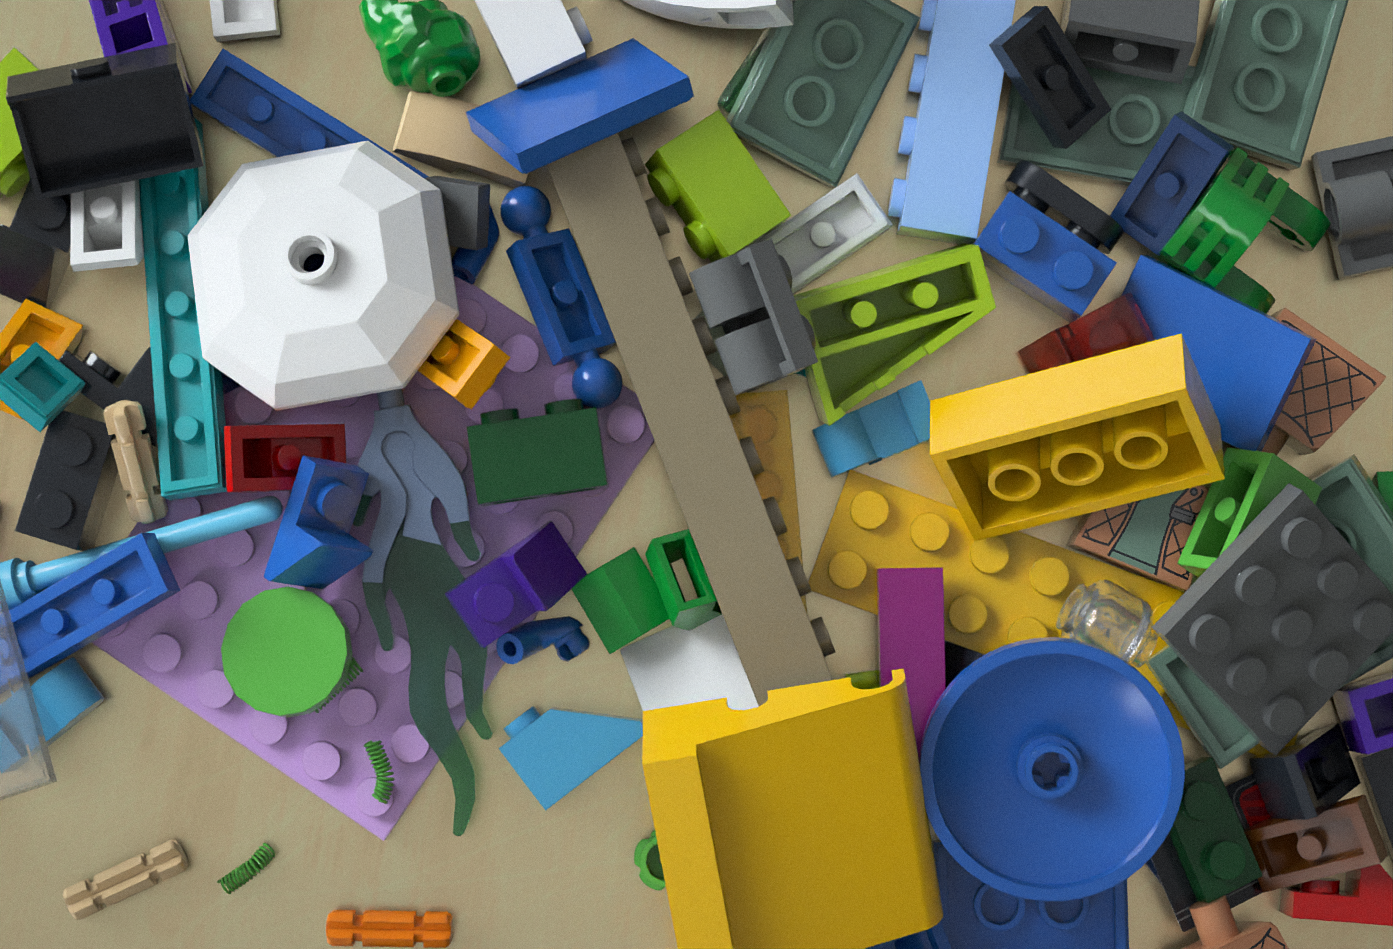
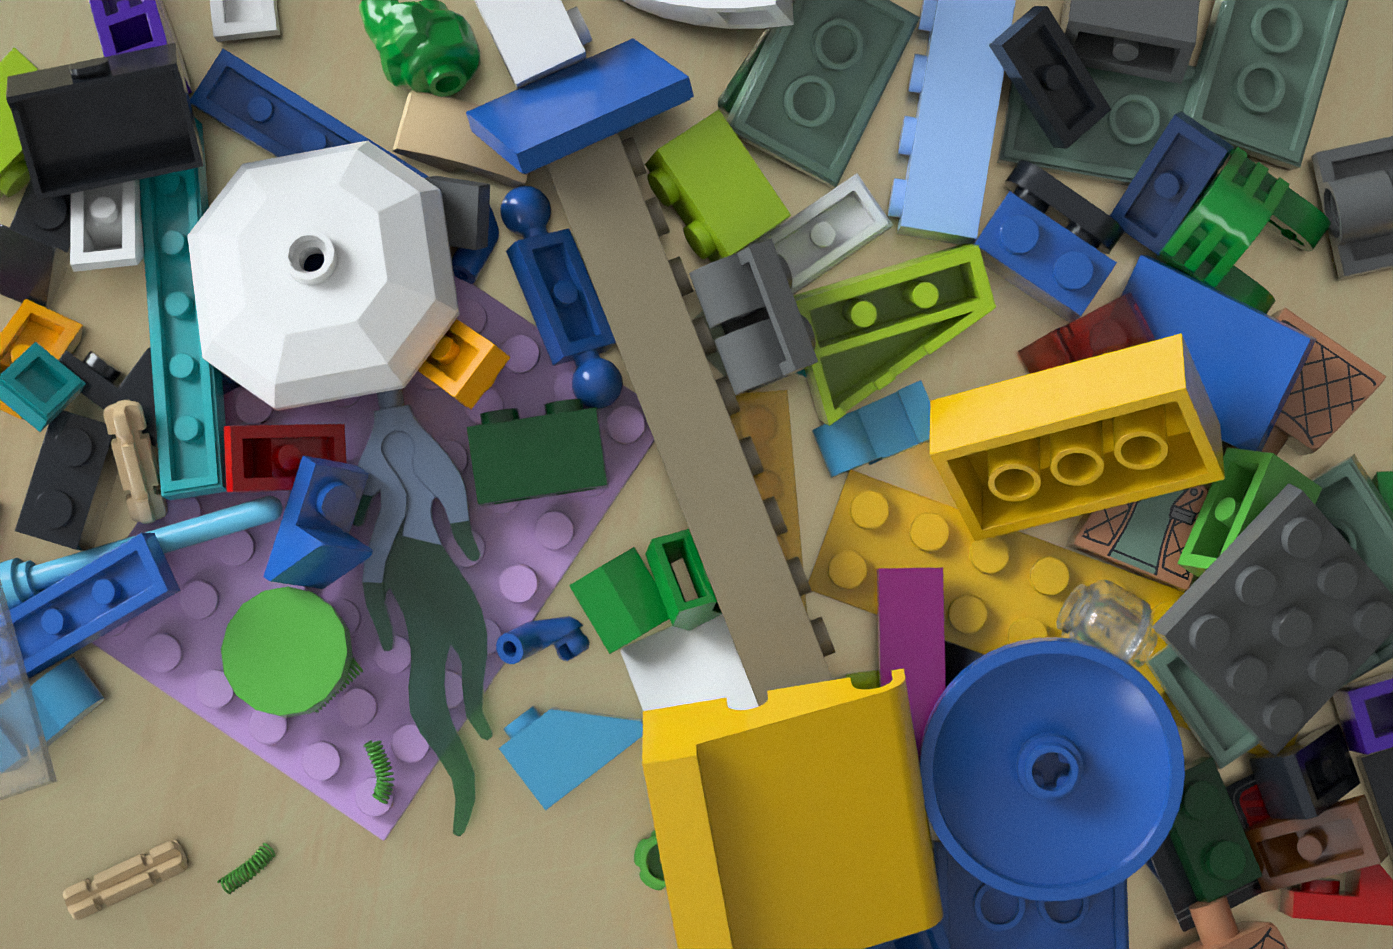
(389, 928): orange axle -> none
(516, 584): dark purple slope -> none

